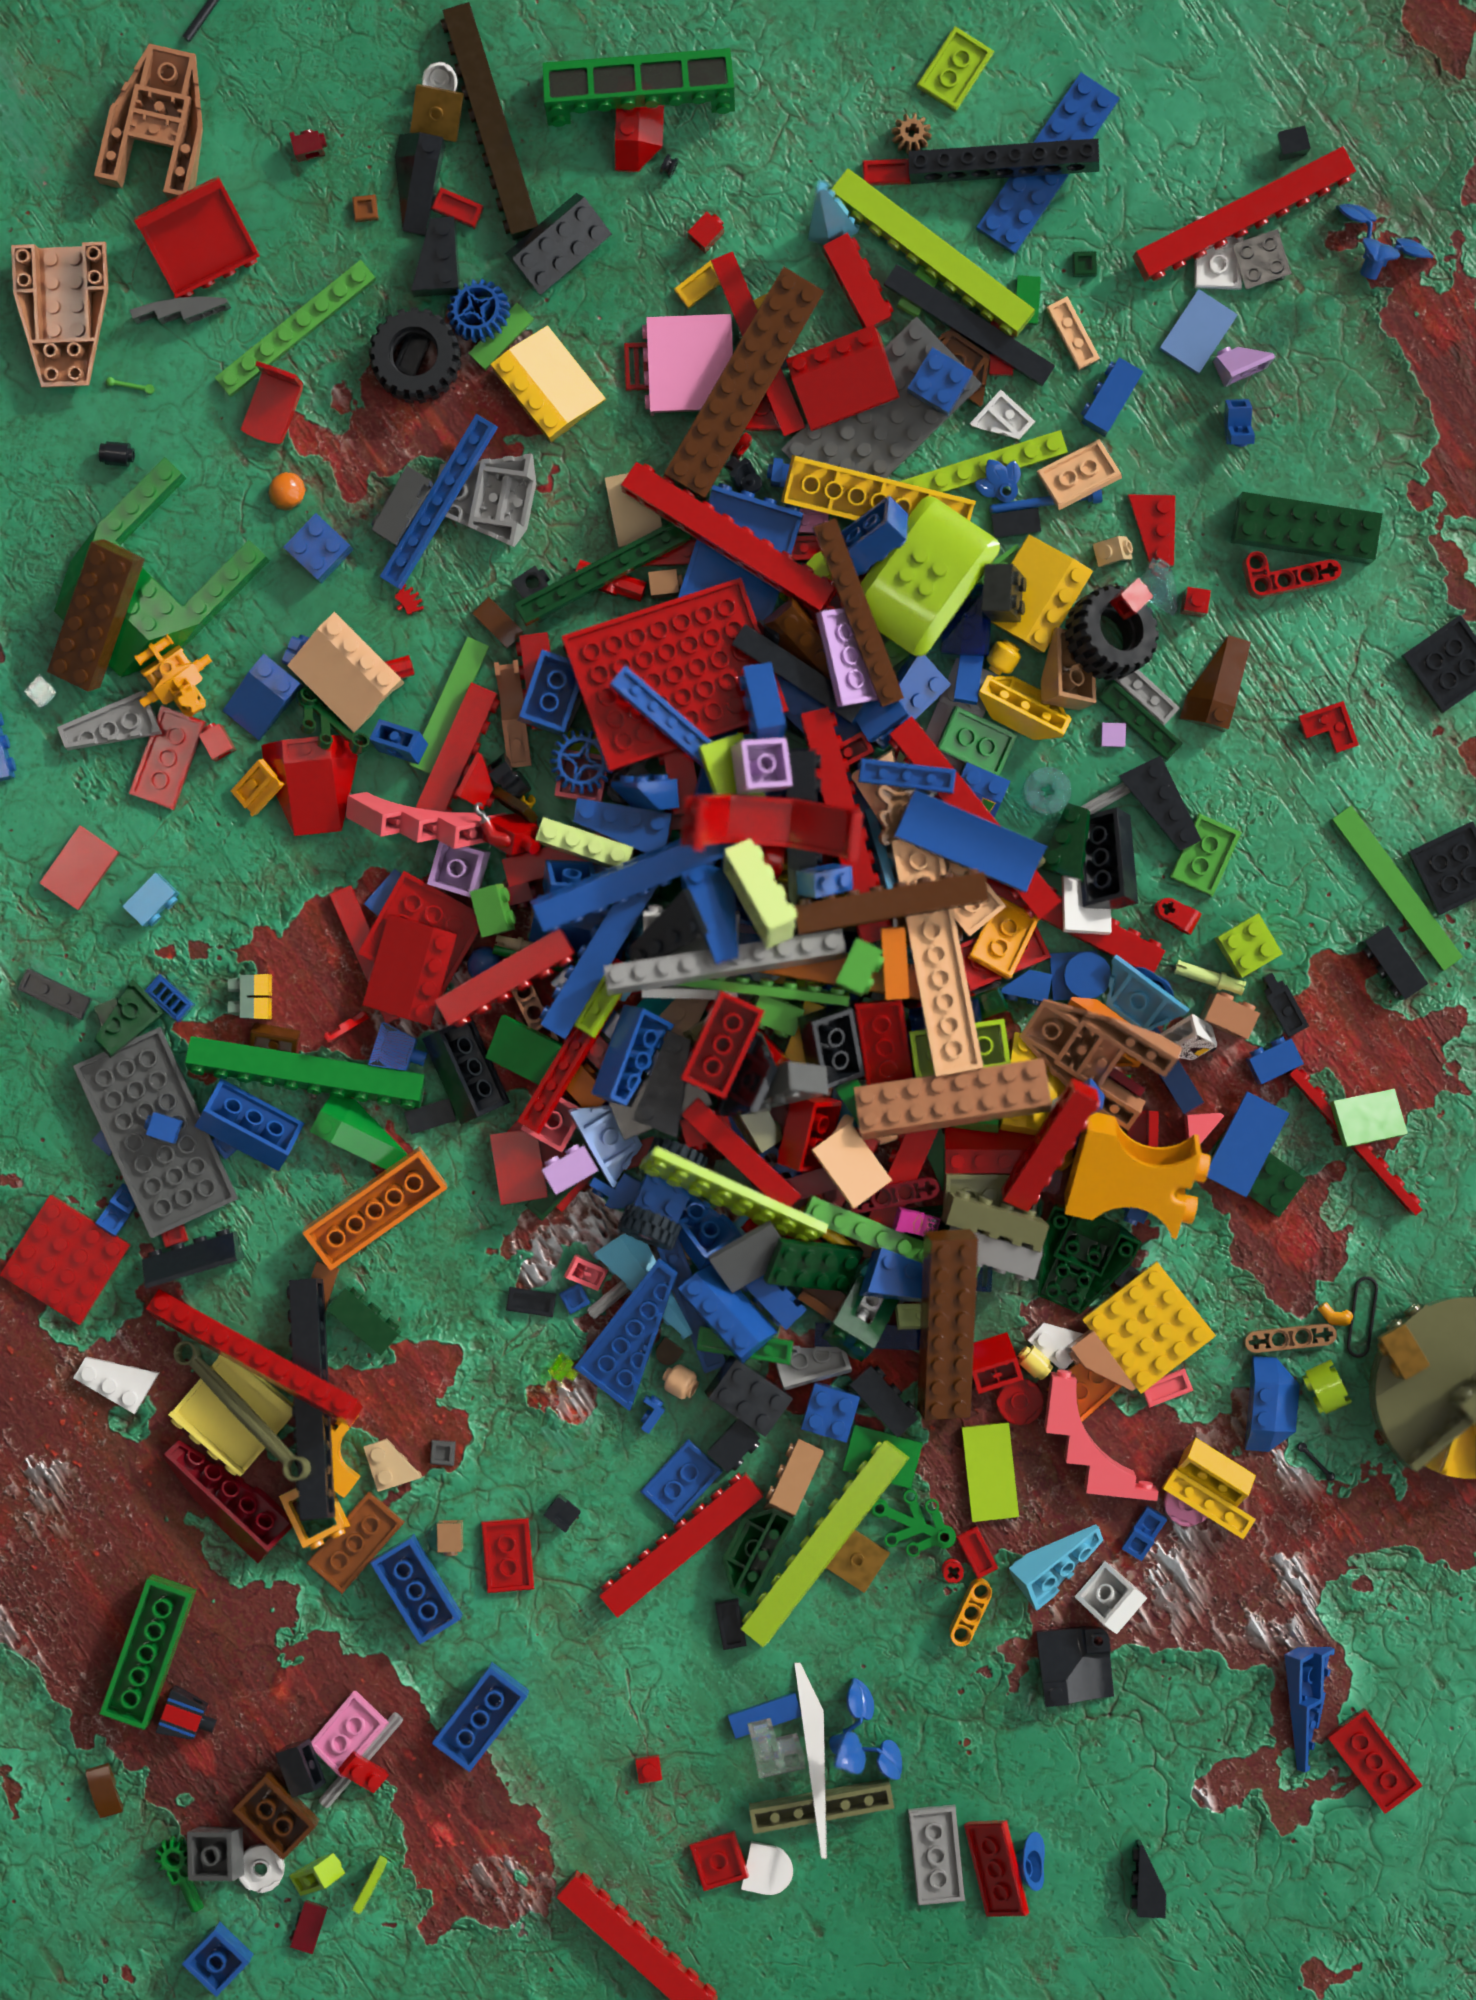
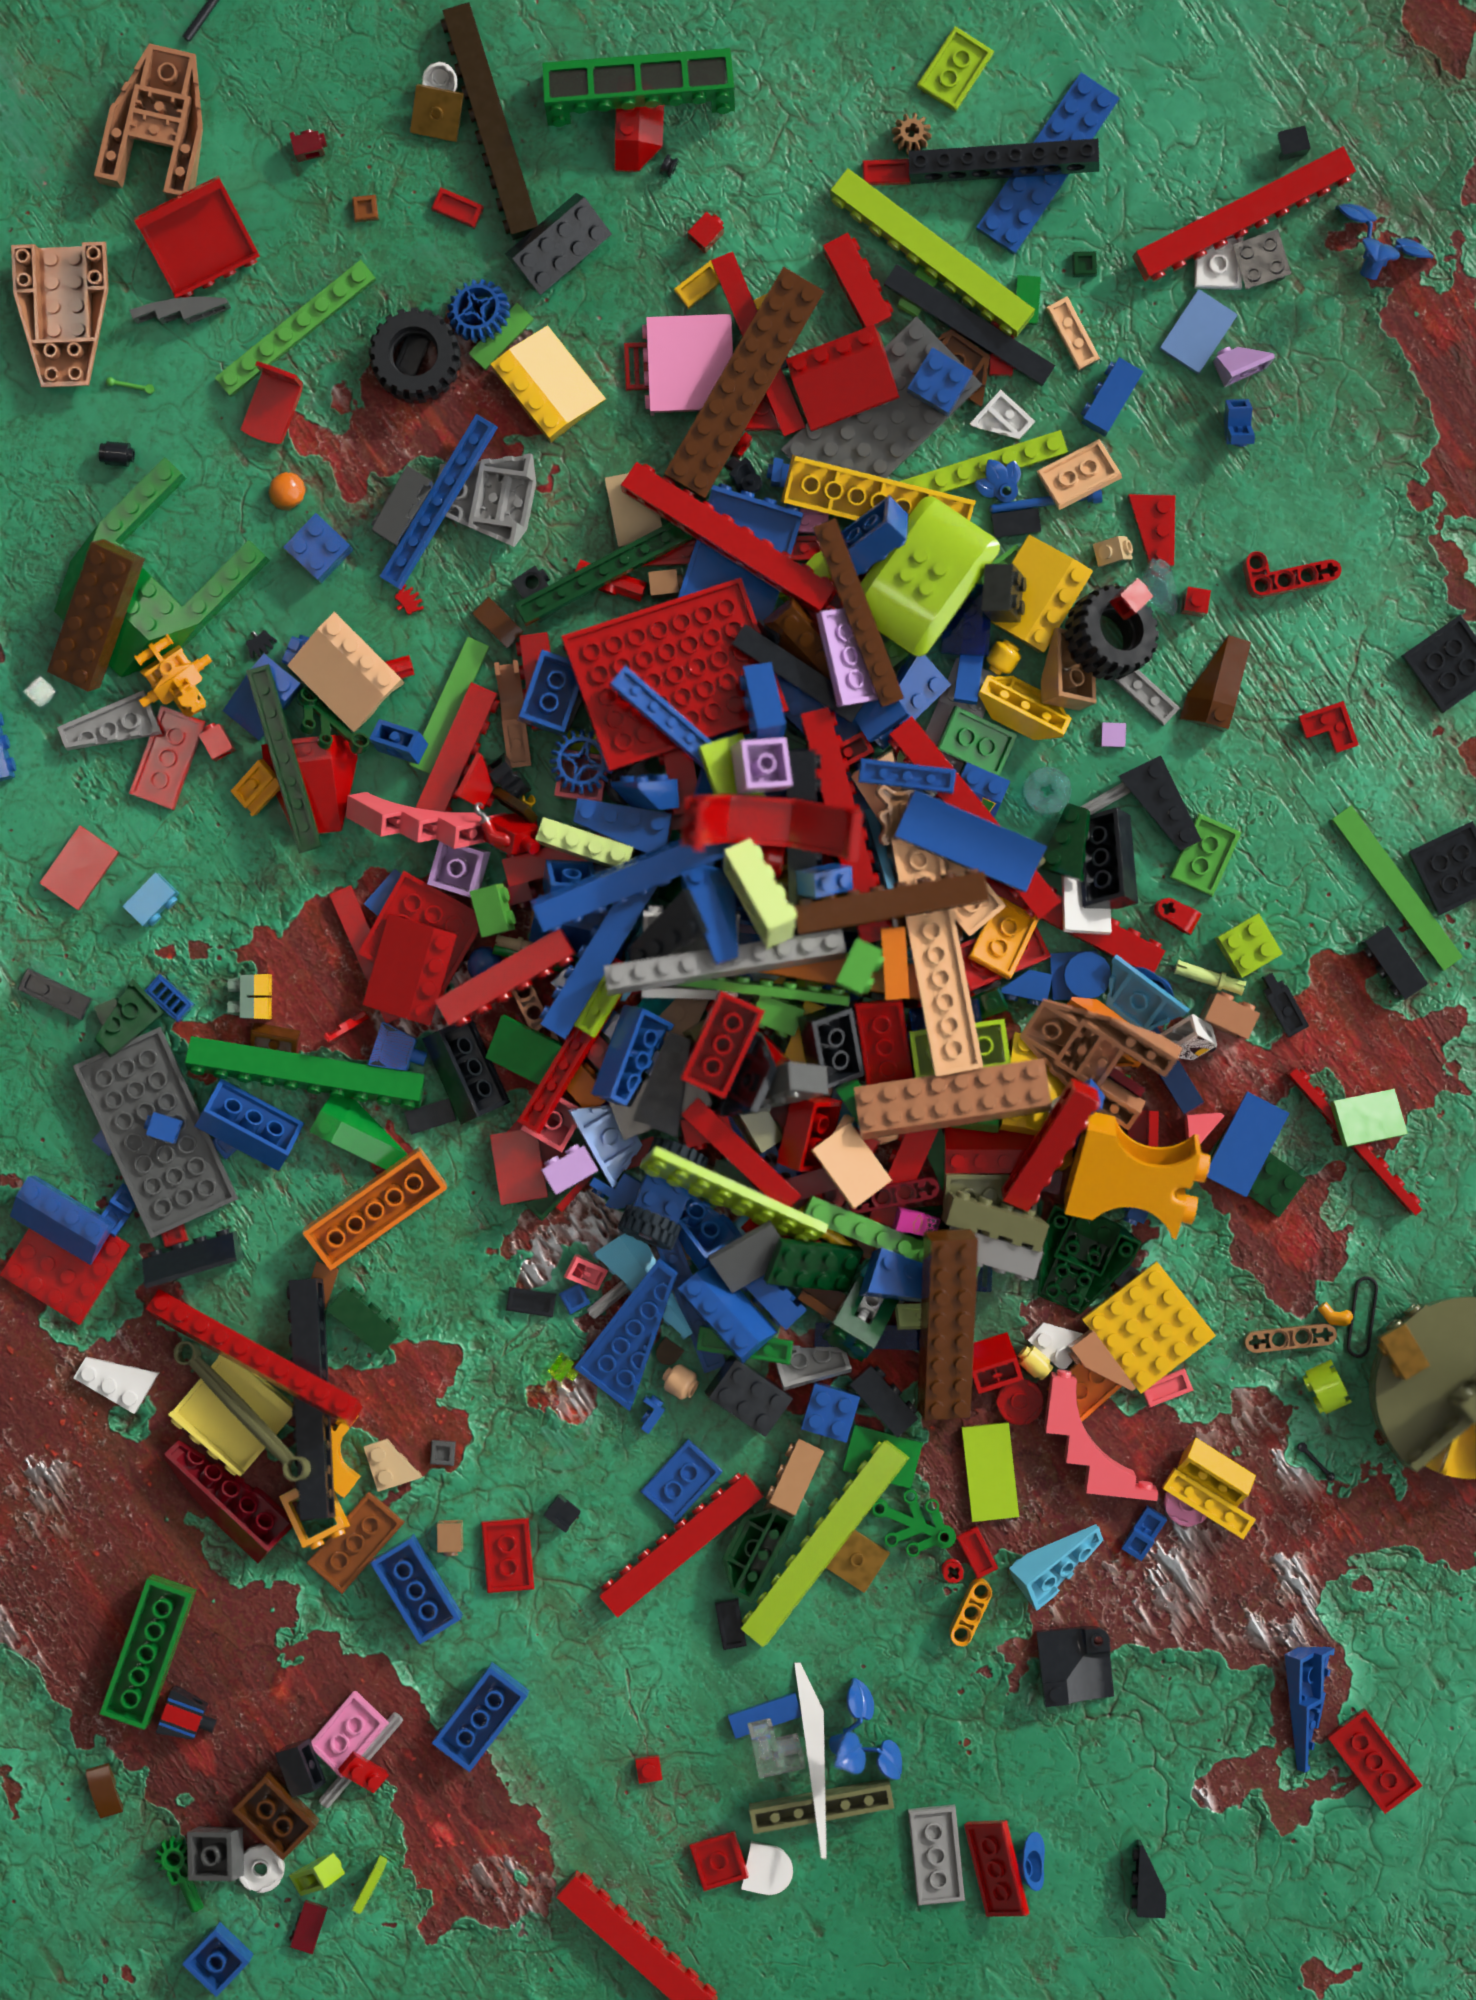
(61, 1219): none -> blue slope
(260, 642): none -> black piece
(284, 758): none -> dark green tile
(418, 170): black wedge -> none
(439, 261): black wedge -> none
(734, 1445): black brick -> none
(829, 217): medium azure wedge -> none
(1110, 1597): white slope -> none
(1140, 720): dark green tile -> none
(1270, 1404): blue wedge -> none
(1274, 1061): blue brick -> none
(1306, 528): dark green brick -> none

